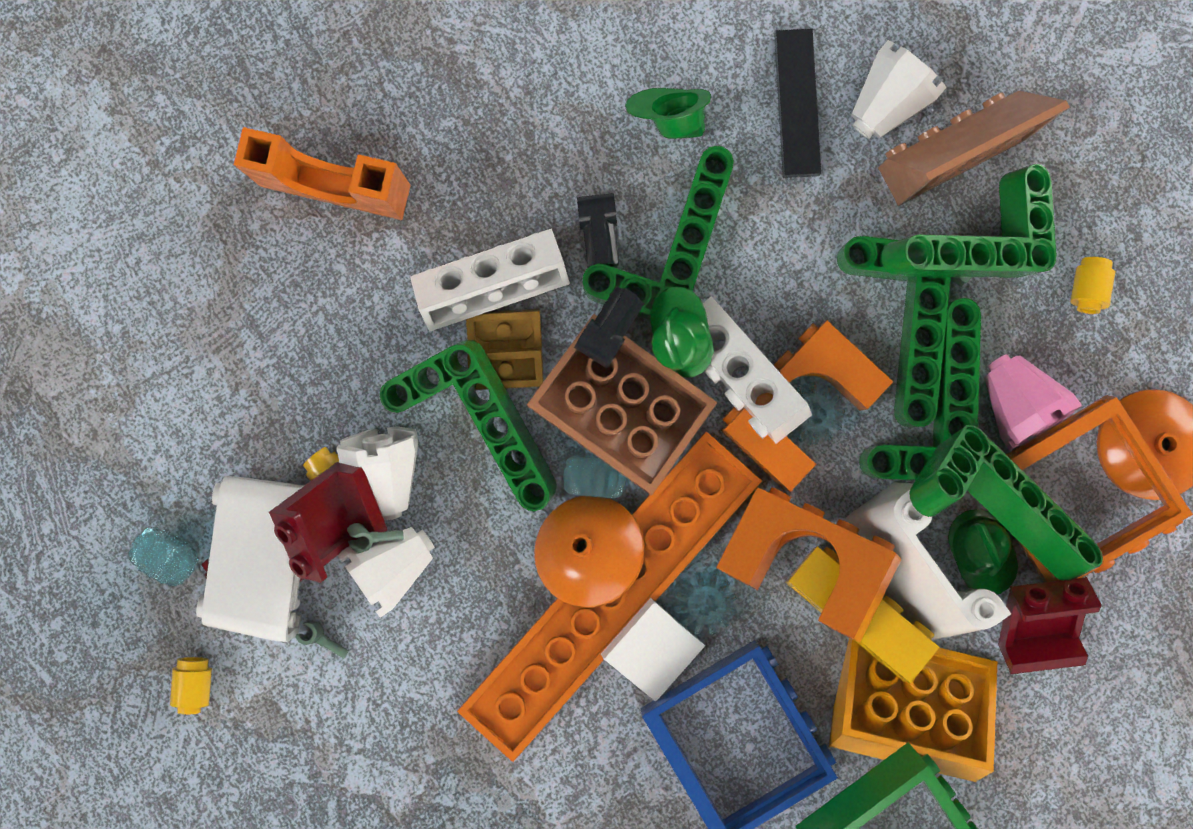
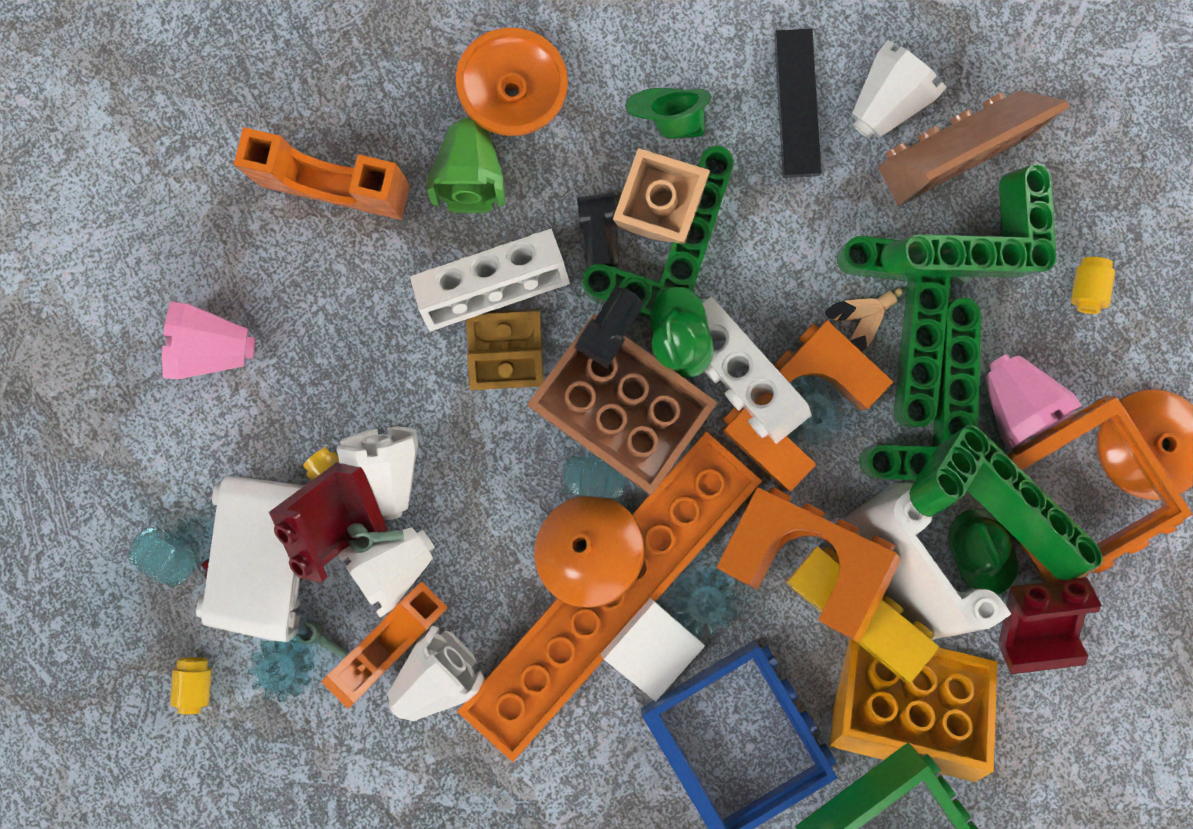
(202, 342): none -> bright pink cone
(269, 672): none -> clear light blue gear
(384, 645): none -> orange arch
(434, 677): none -> white cone
(466, 171): none -> bright green cone
(482, 414): green beam -> none
(508, 61): none -> orange dish
(660, 197): none -> light nougat slope
(868, 309): none -> light nougat piece

